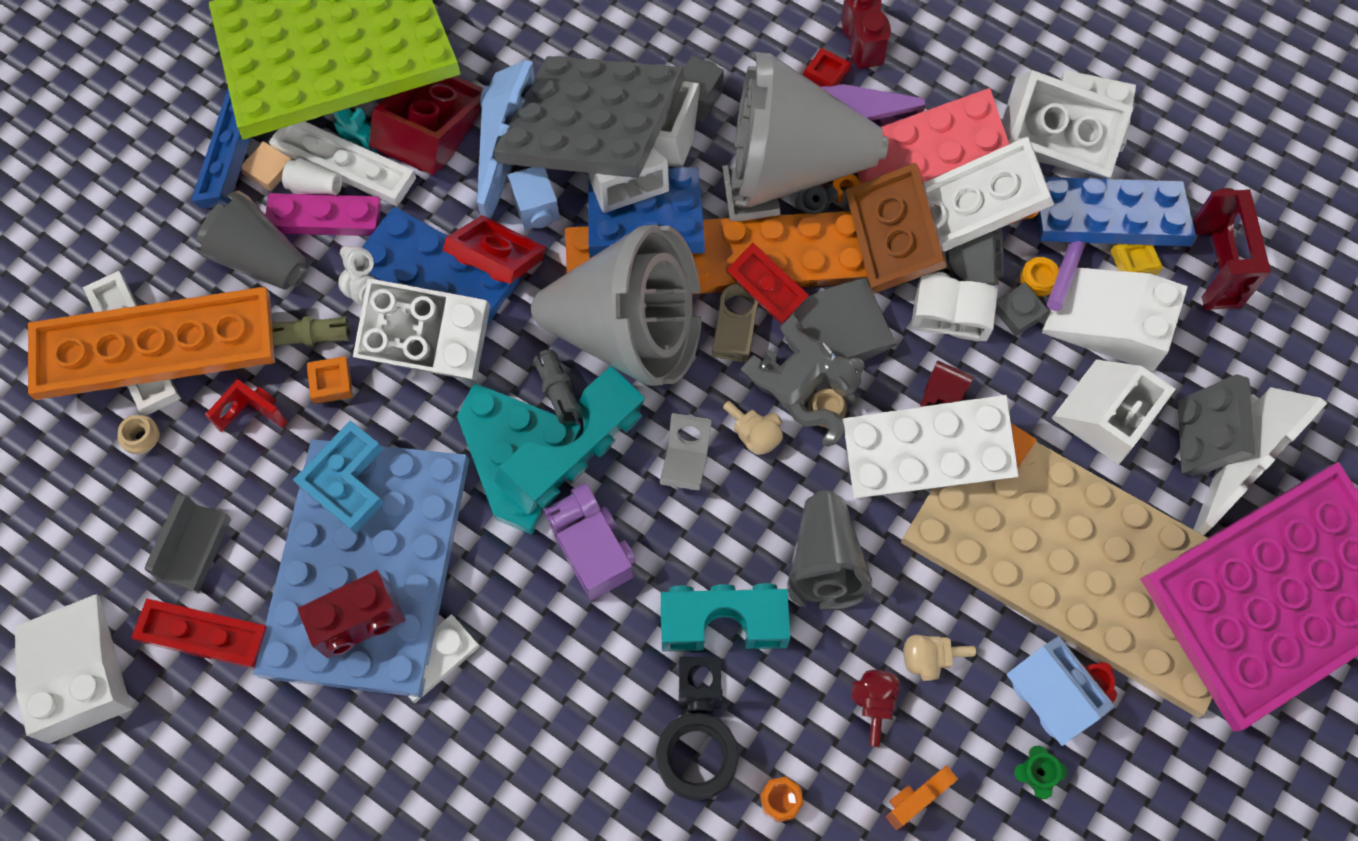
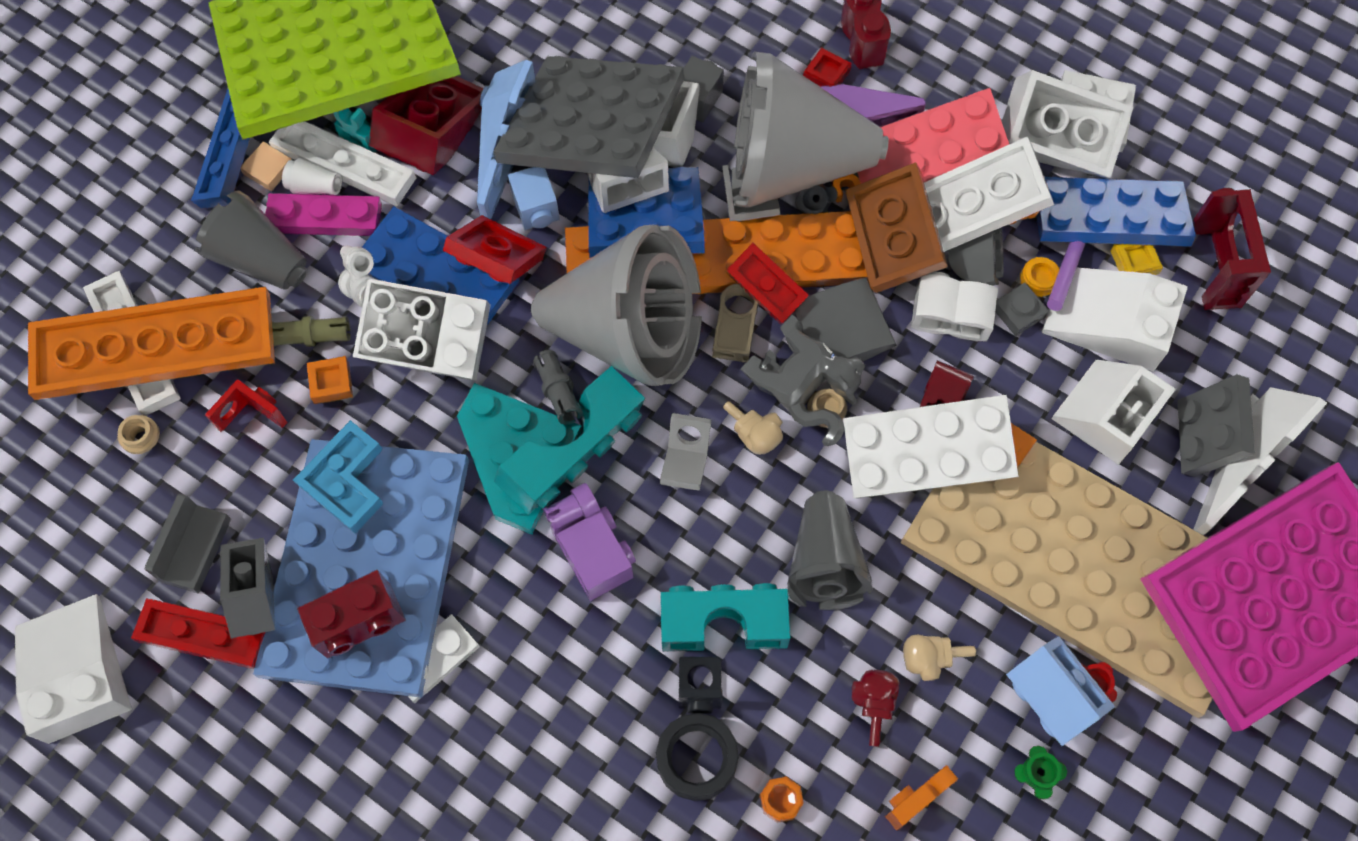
(247, 588): none -> dark grey brick

